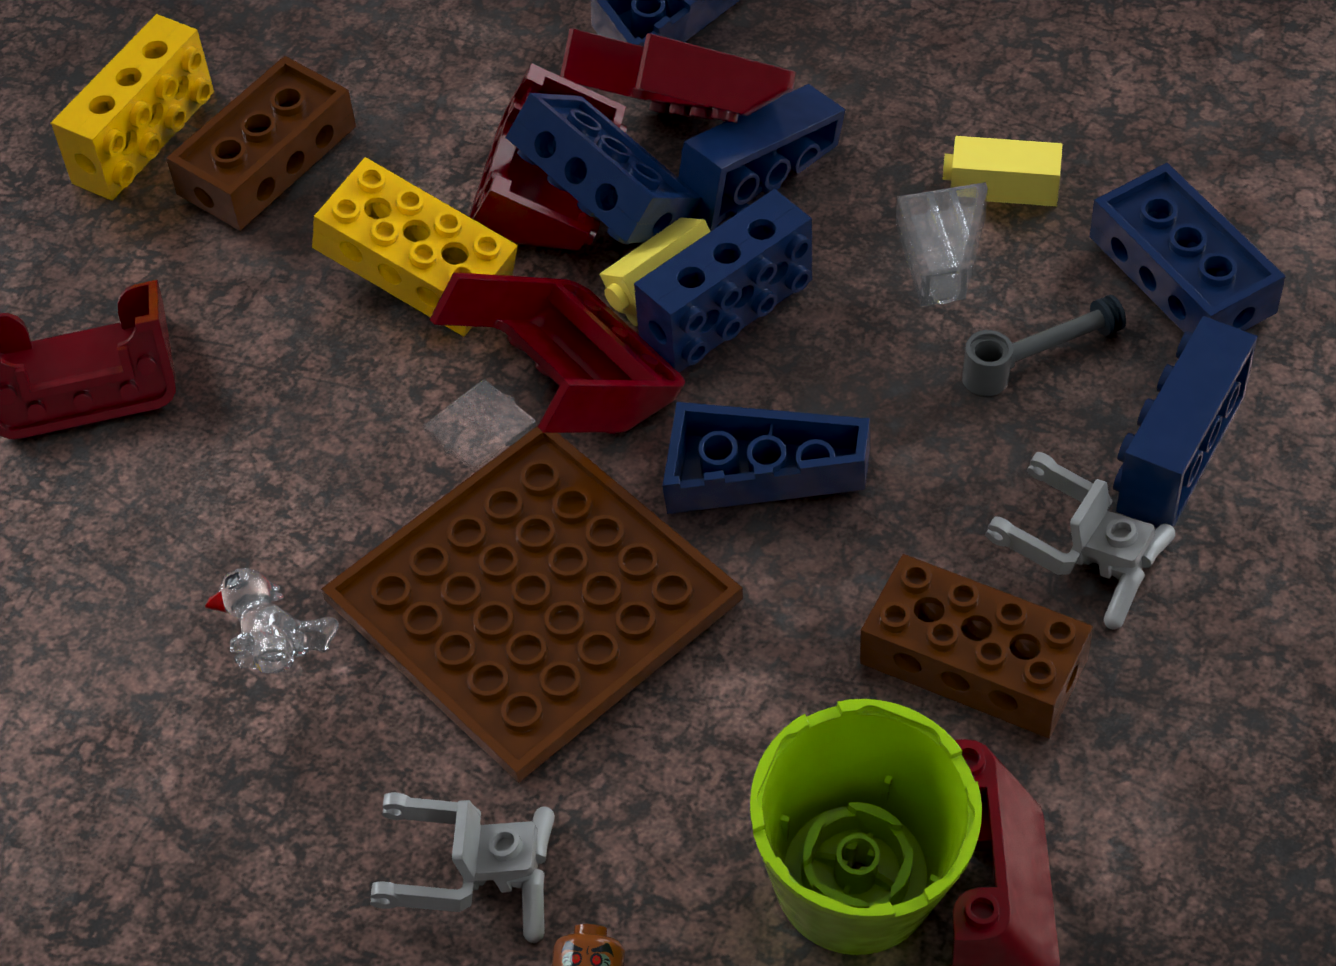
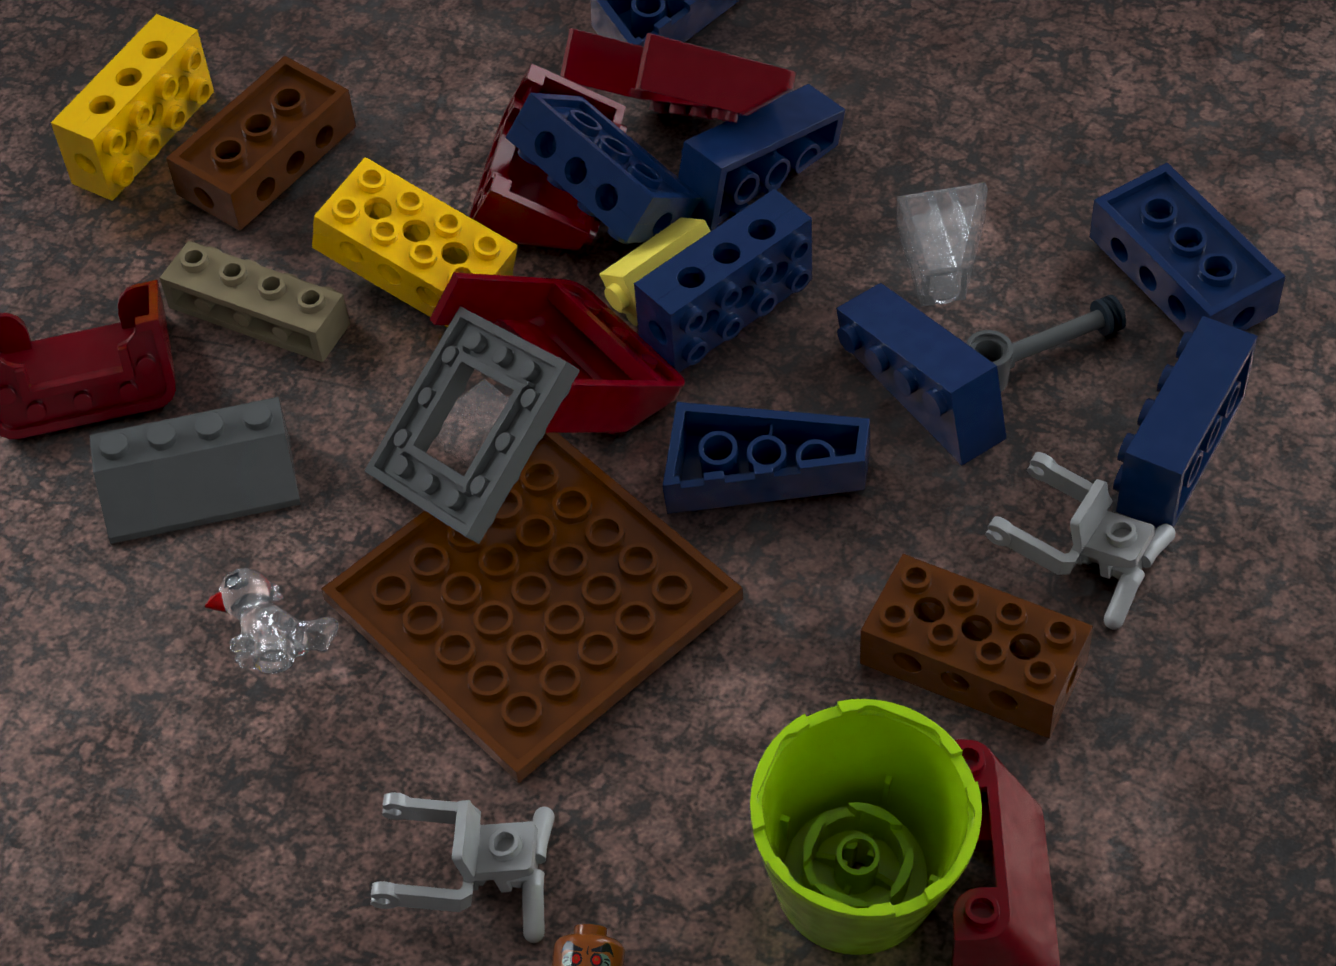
(194, 470): none -> dark grey slope
(255, 300): none -> dark tan brick
(538, 388): none -> dark grey plate
(927, 370): none -> dark blue wedge
(1011, 168): light yellow brick -> none

